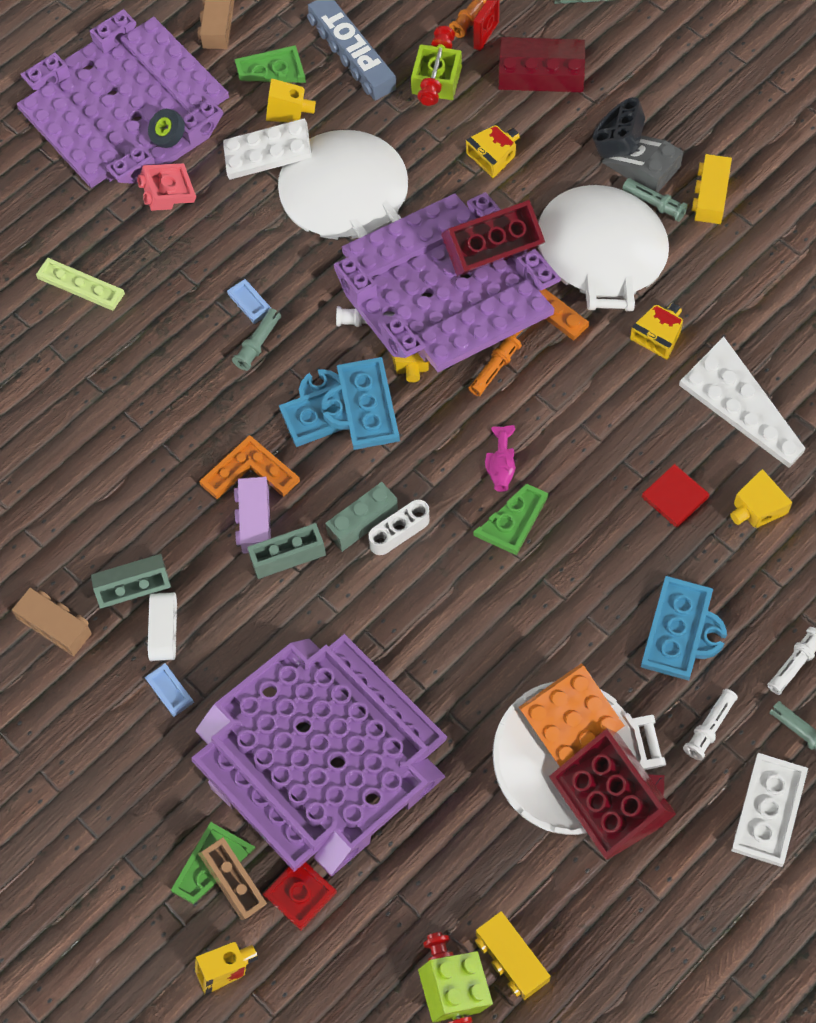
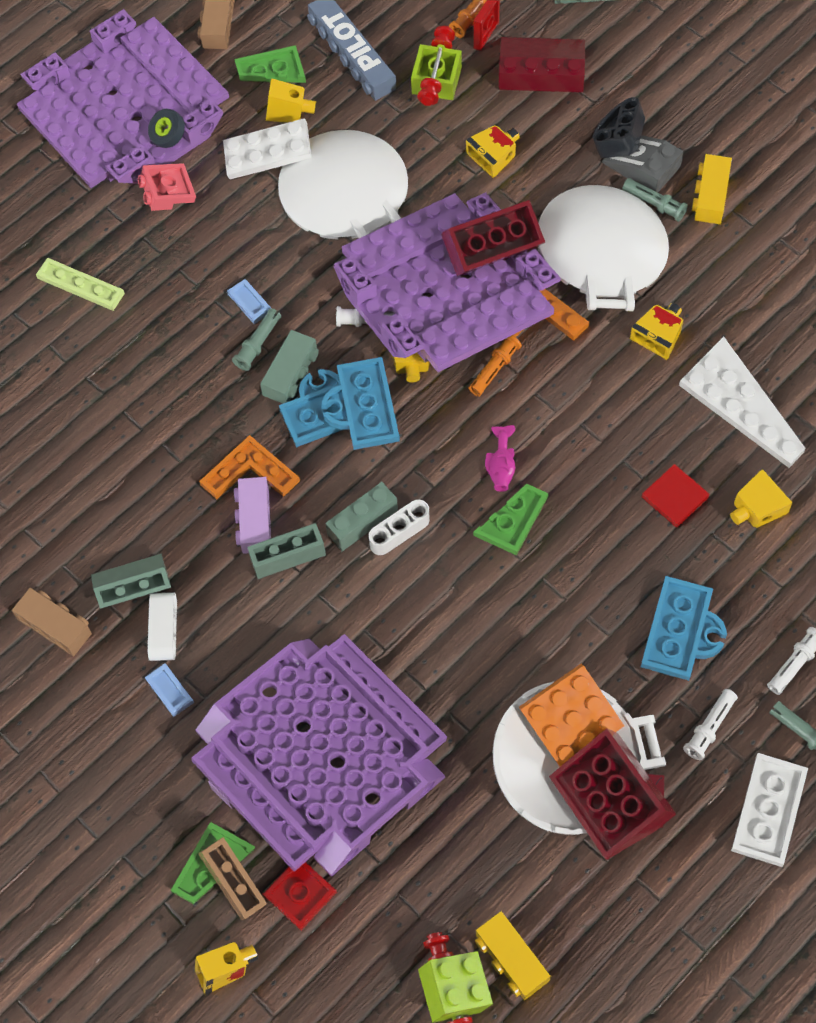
(289, 367): none -> sand green brick

